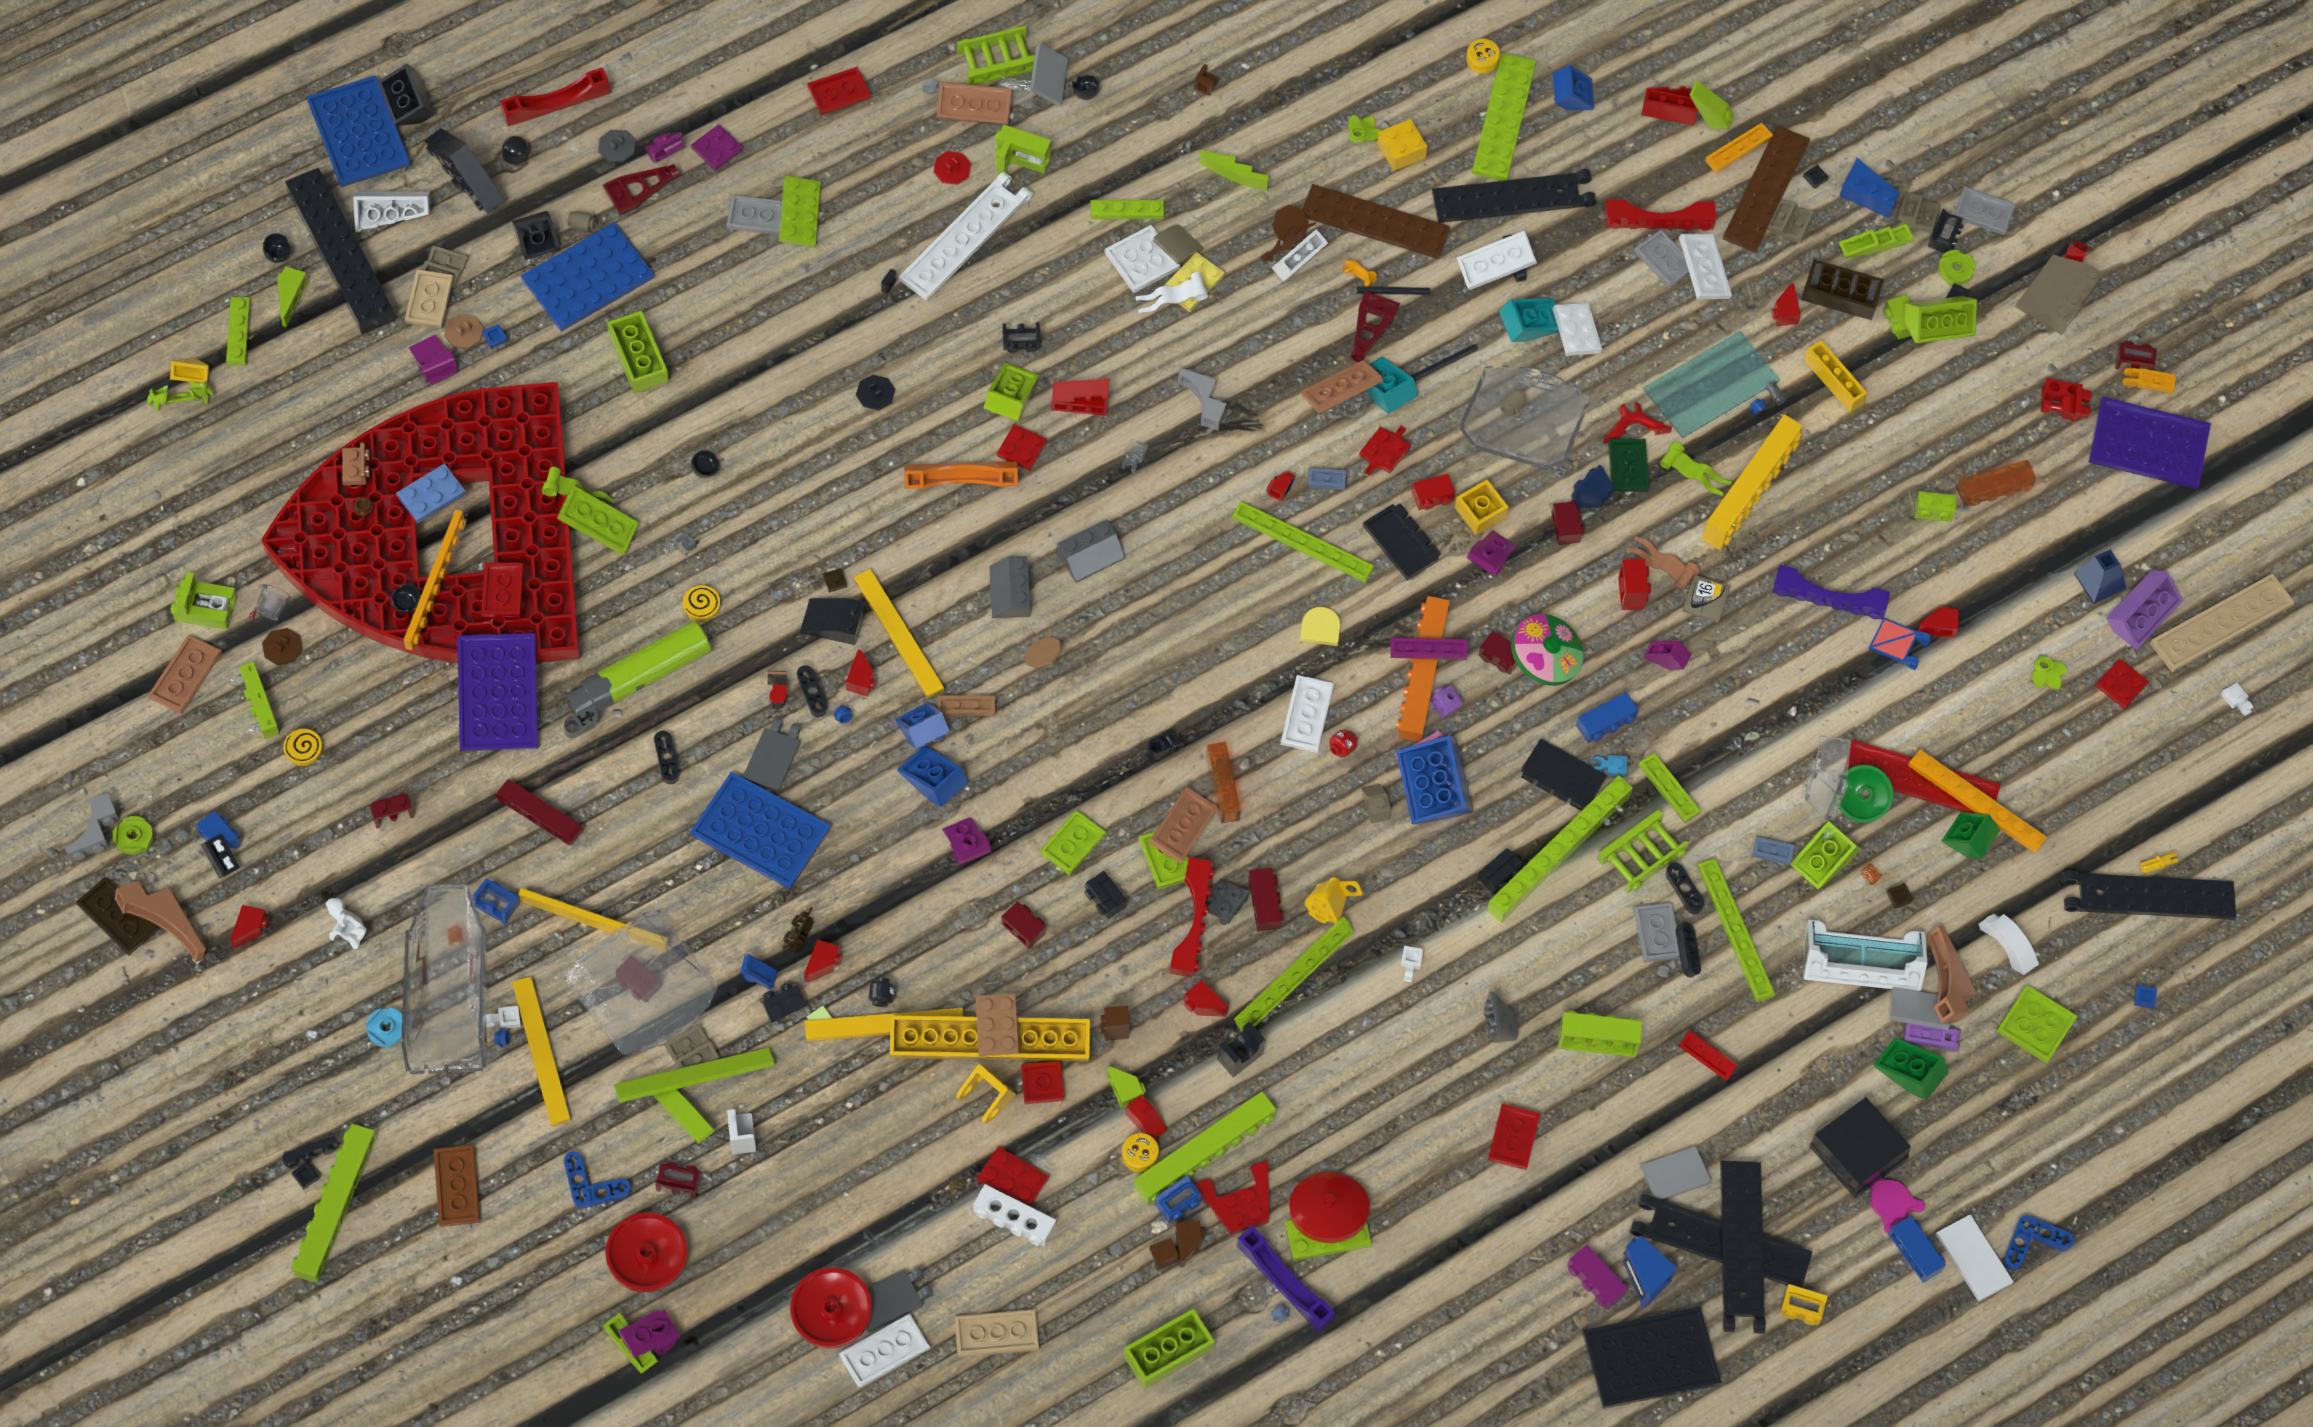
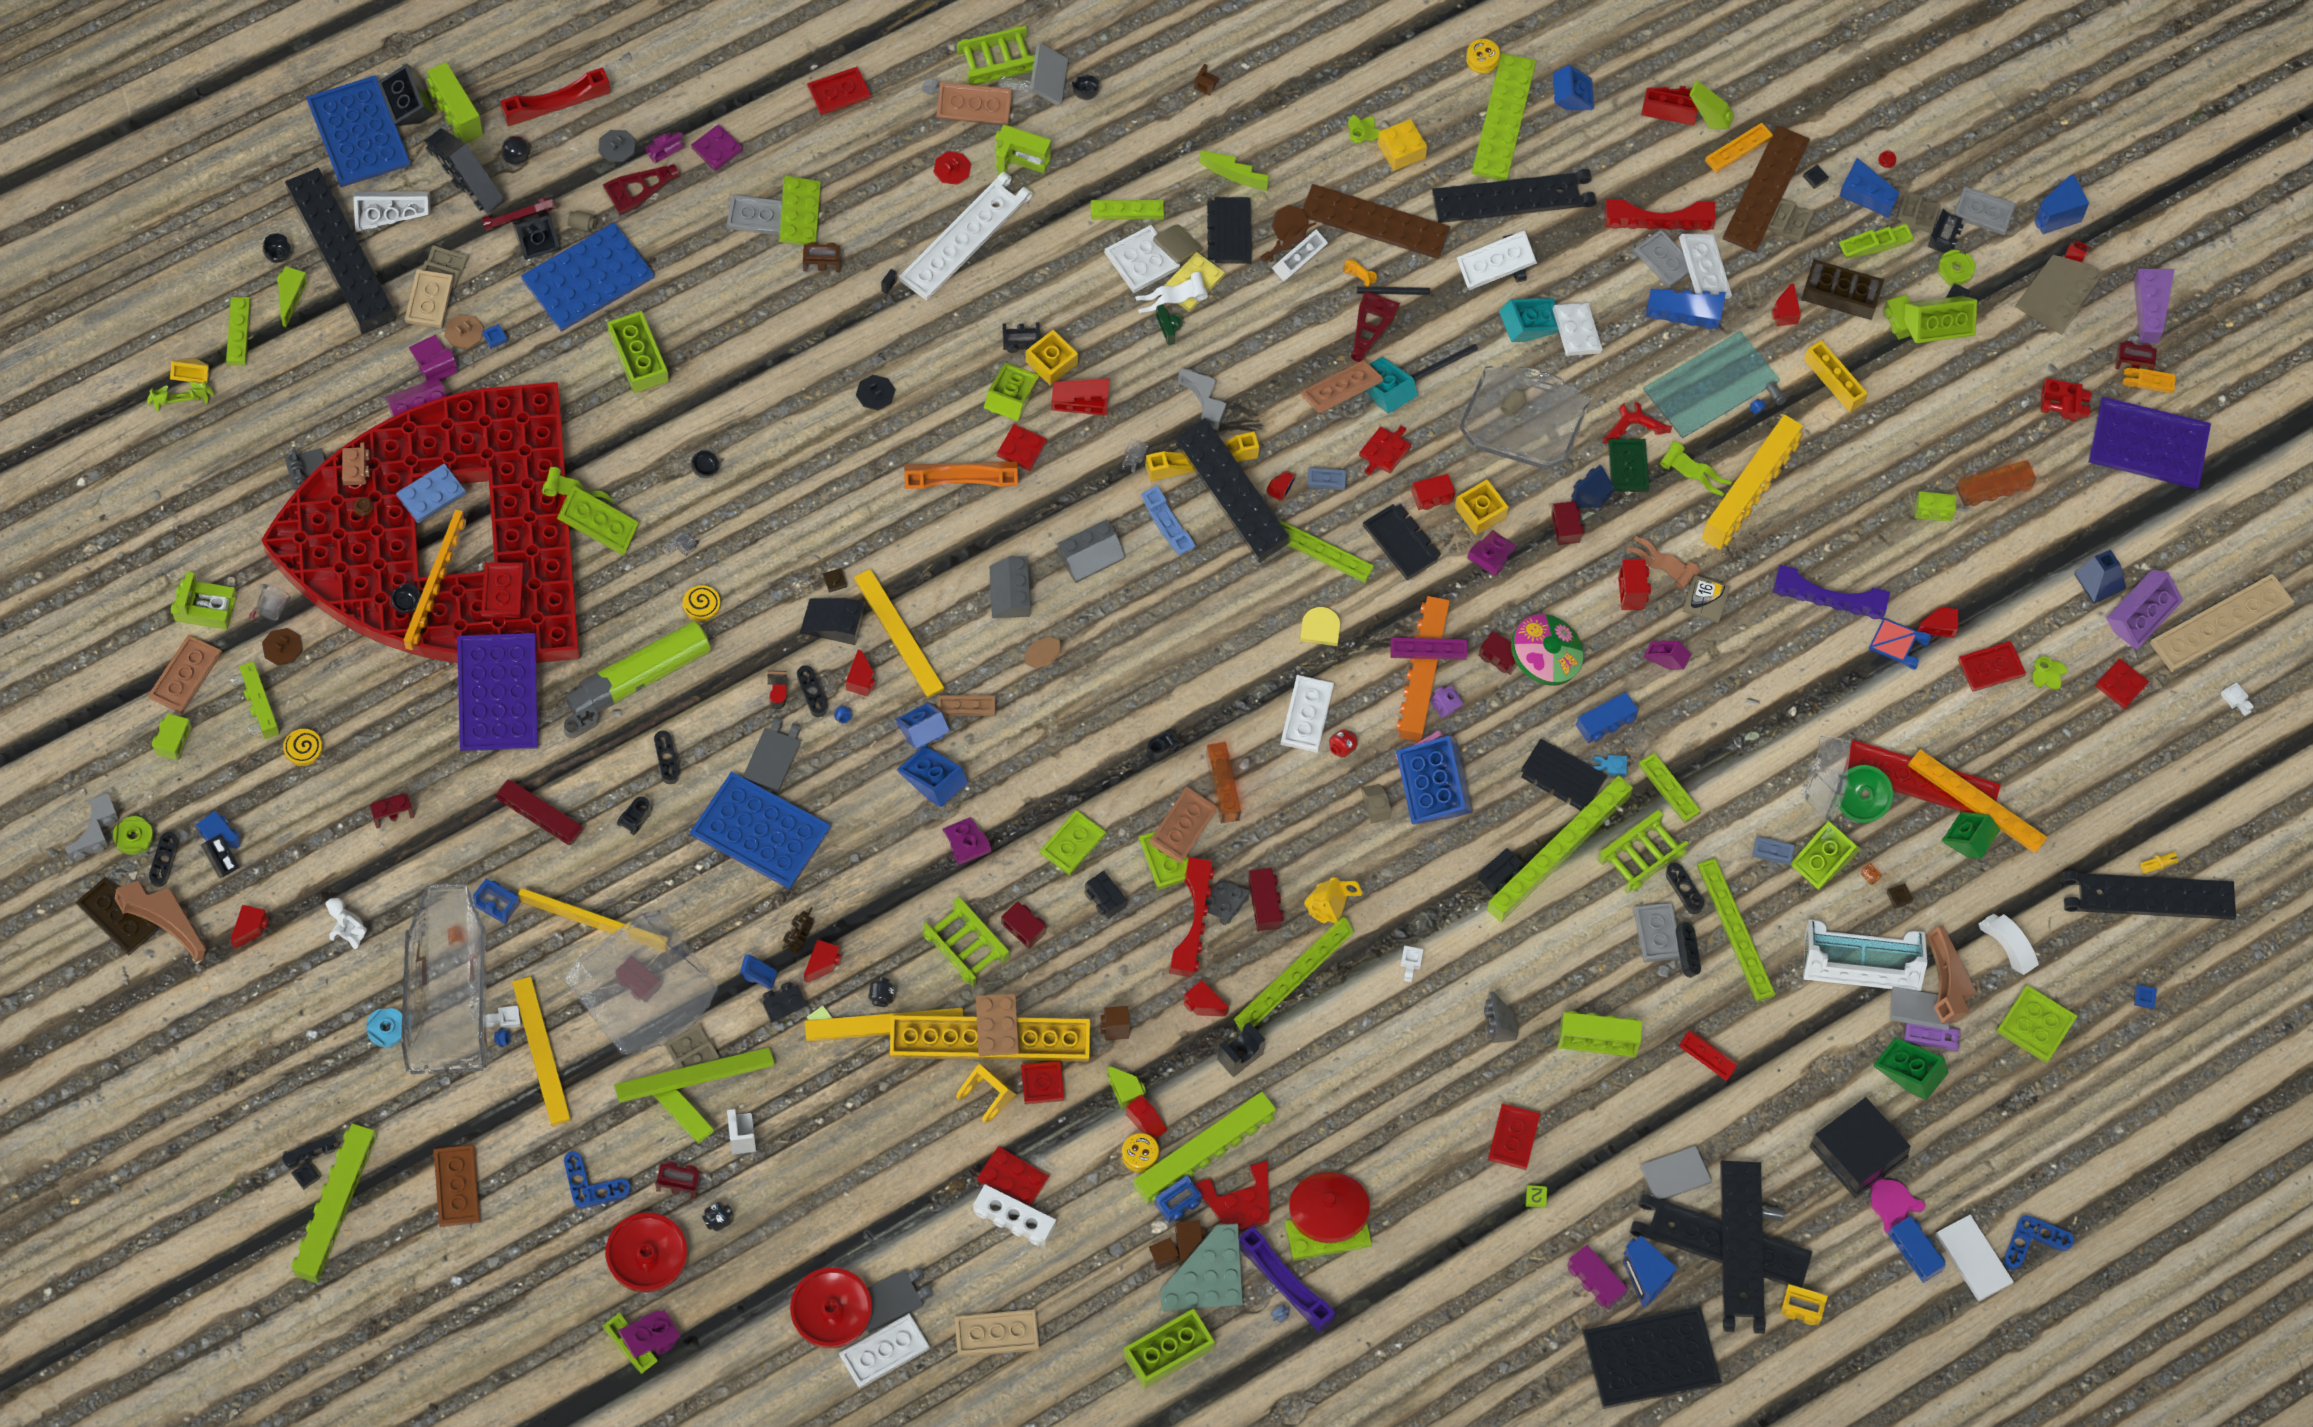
(161, 851): none -> black beam
(171, 737): none -> lime brick
(303, 465): none -> dark grey hinge
(415, 396): none -> magenta brick
(454, 103): none -> lime brick
(543, 205): none -> dark red plate
(634, 819): none -> black piece
(718, 1216): none -> black head
(821, 255): none -> reddish brown window
(972, 924): none -> lime fence
(1051, 357): none -> yellow brick
(1166, 522): none -> medium blue slope
(1168, 323): none -> dark green tile
(1169, 464): none -> yellow arch
(1209, 1275): none -> sand green plate
(1229, 230): none -> black hinge
(1232, 490): none -> black brick
(1536, 1196): none -> lime tile
(1686, 307): none -> blue wedge
(1772, 1213): none -> dark grey axle
(1887, 159): none -> red plate
(1991, 666): none -> red plate
(2062, 207): none -> blue slope
(2152, 300): none -> medium lavender wedge

